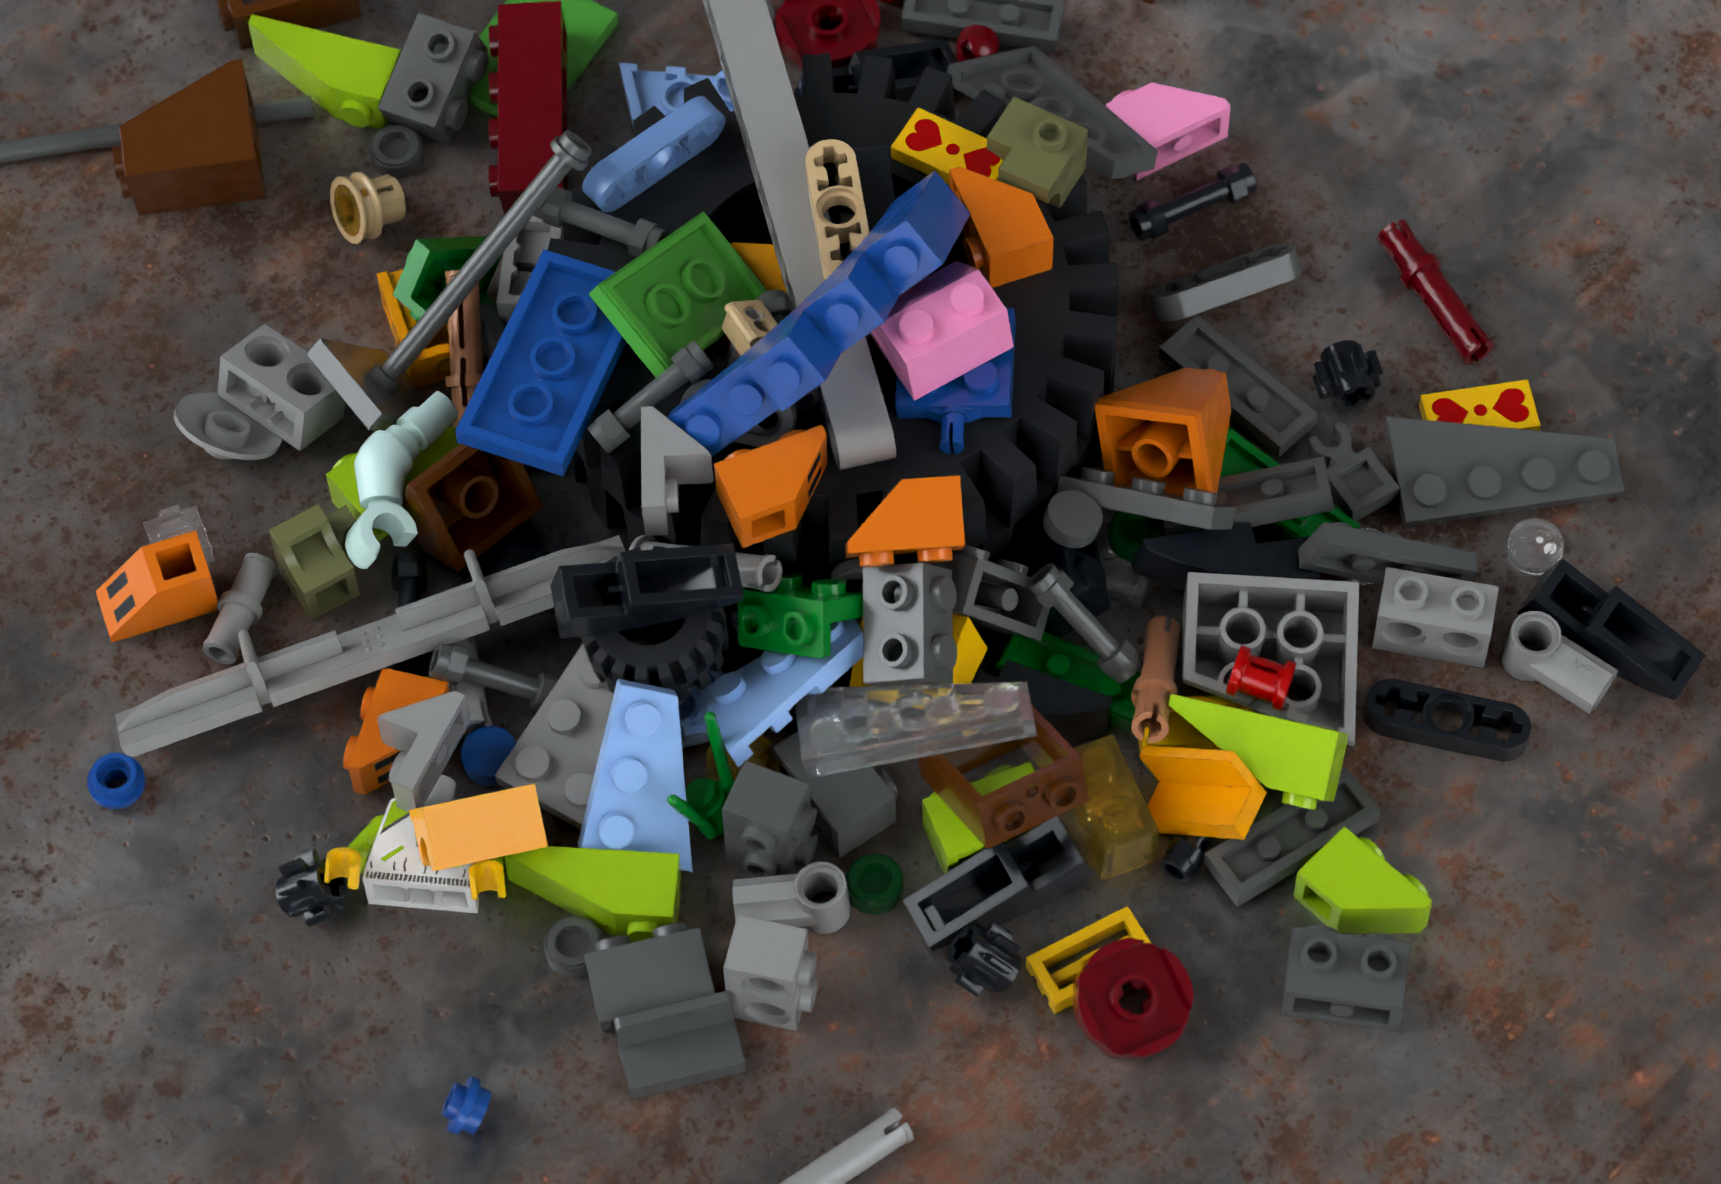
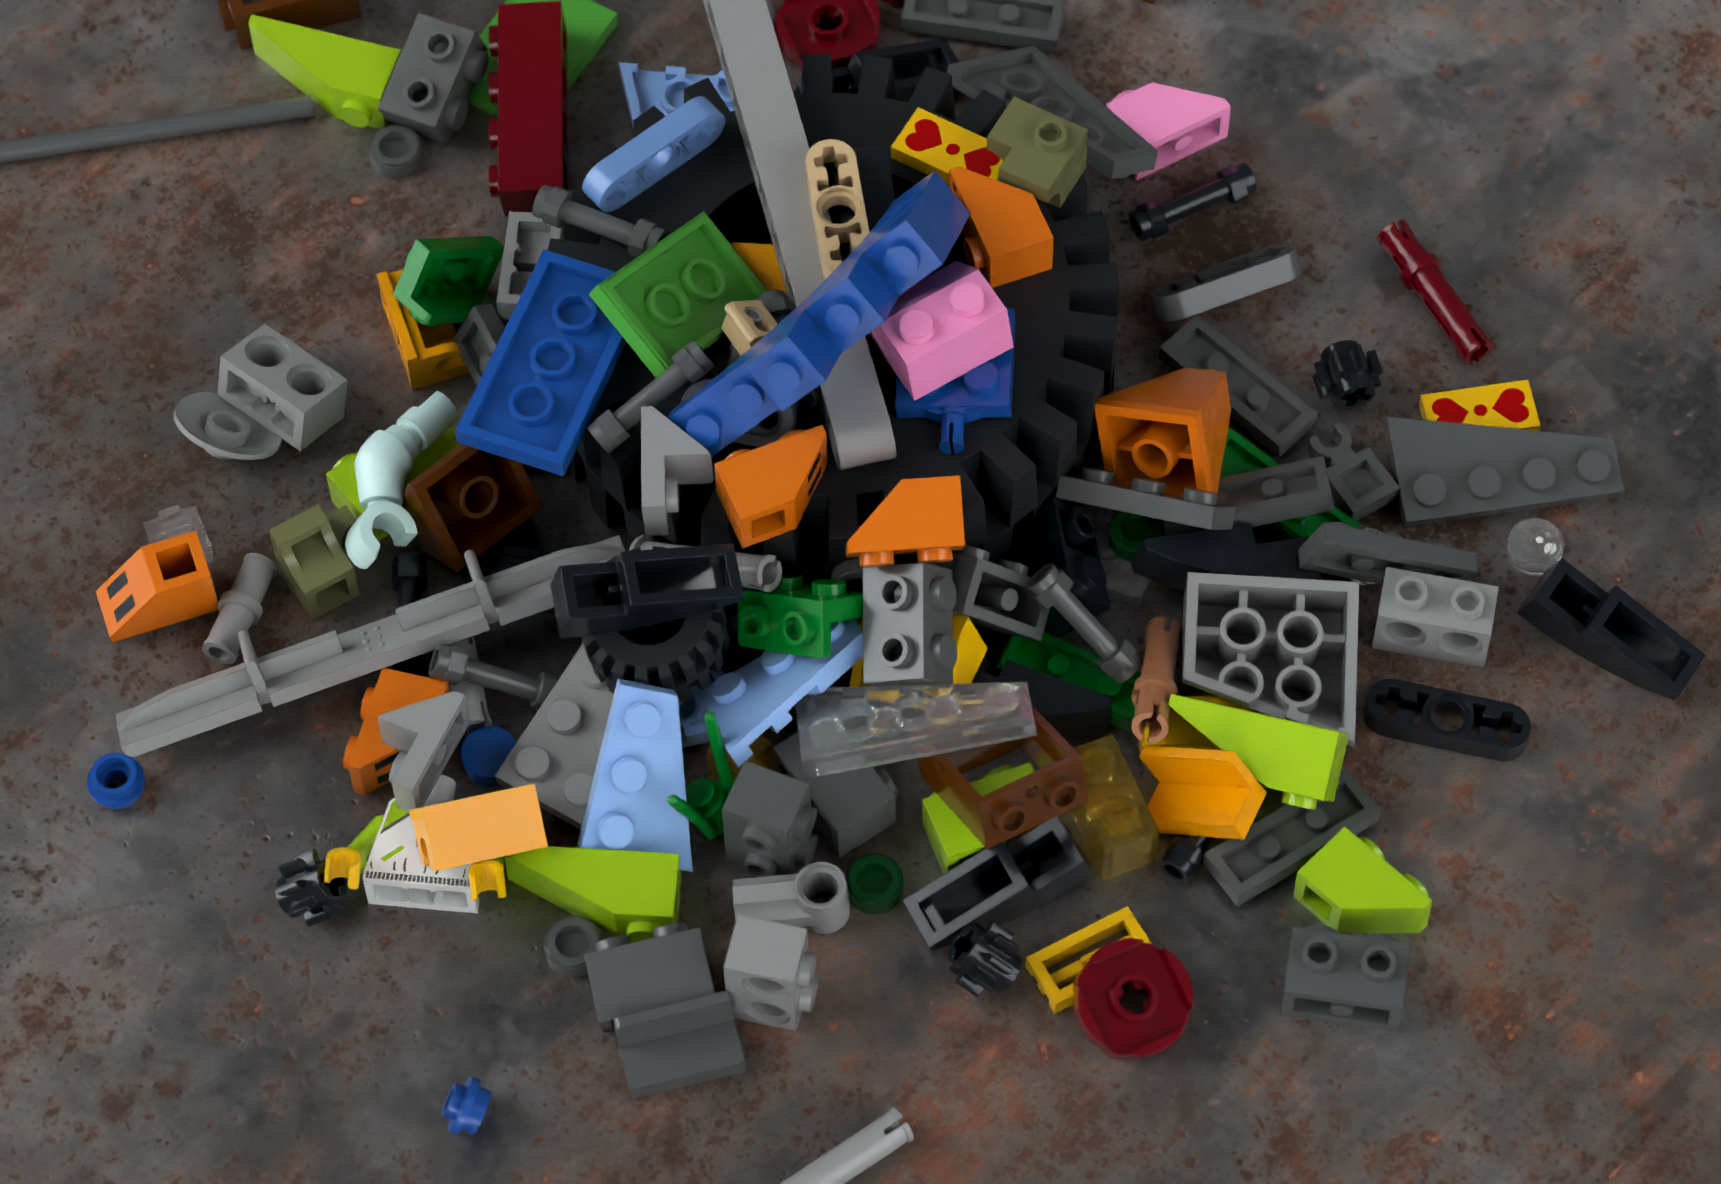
(193, 147): reddish brown slope -> none
(364, 205): tan piece -> none
(376, 382): dark grey tile -> none
(465, 349): nougat pin -> none
(981, 40): dark red hinge -> none
(1072, 519): dark grey tile -> none
(1261, 678): red bush -> none
(1559, 665): light grey piece -> none

